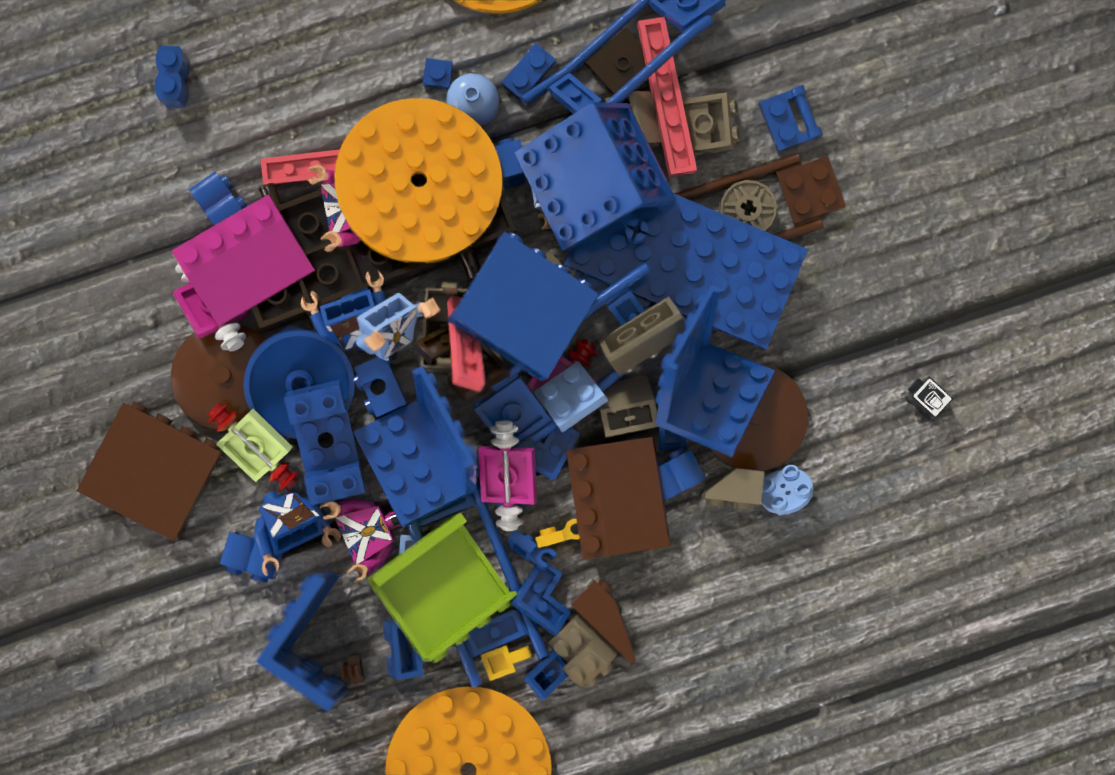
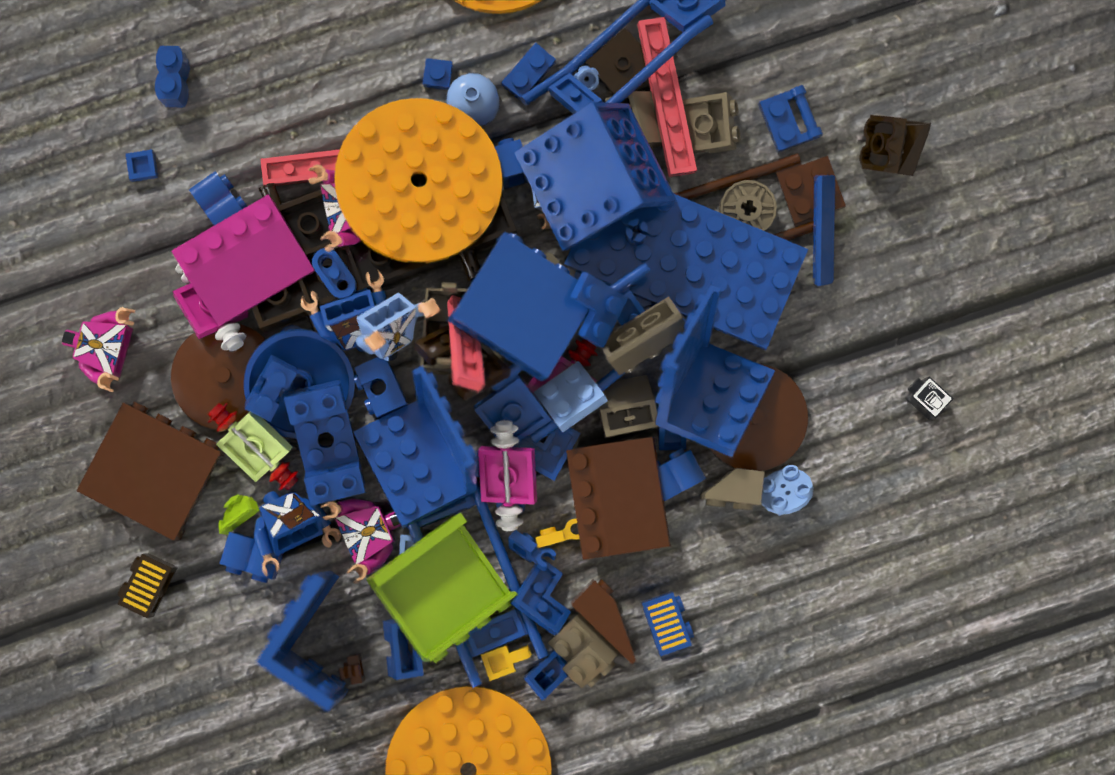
(102, 346): none -> torso
(141, 165): none -> blue tile
(146, 585): none -> dark brown brick
(238, 511): none -> lime tile
(279, 377): none -> blue brick
(335, 274): none -> blue plate
(593, 76): none -> light blue plate
(604, 307): none -> blue plate
(667, 624): none -> blue brick
(823, 229): none -> blue slope
(893, 144): none -> dark brown piece

